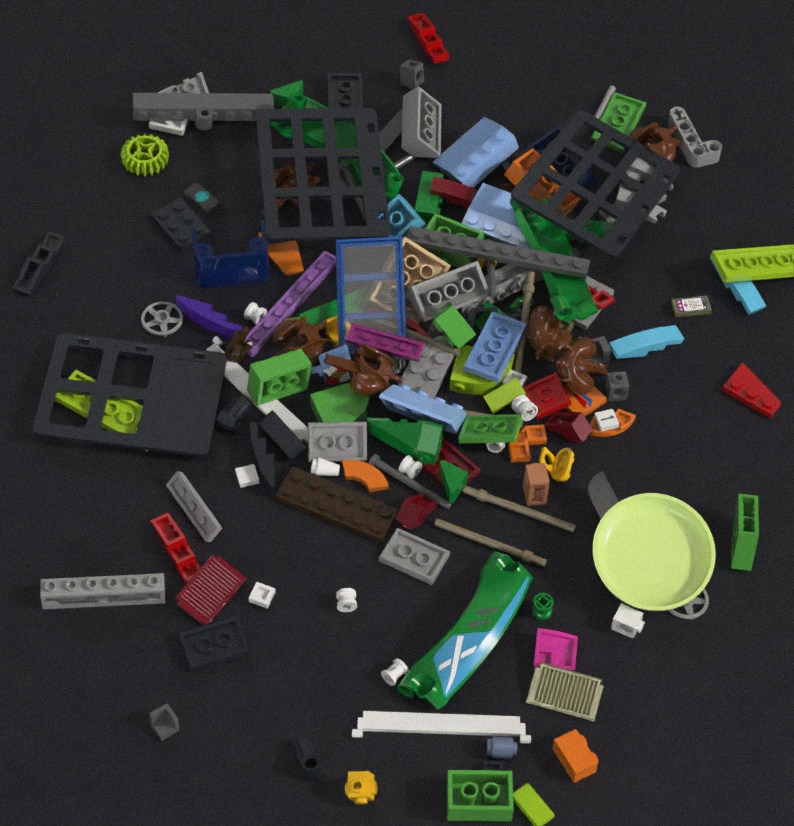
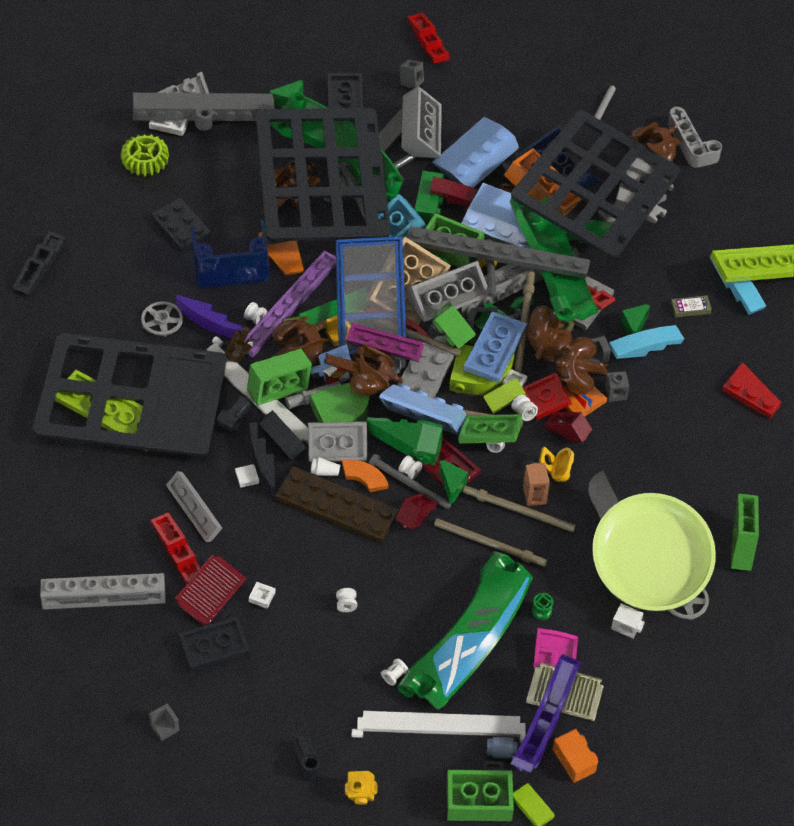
(201, 198): clear smoke tile -> none
(304, 396): none -> light grey pin
(414, 556): light grey tile -> none
(529, 435): orange tile -> none
(547, 715): none -> dark purple arch
(606, 420): white tile -> none
(623, 115): bright green tile -> none
(625, 421): orange tile -> none
(634, 318): none -> green slope

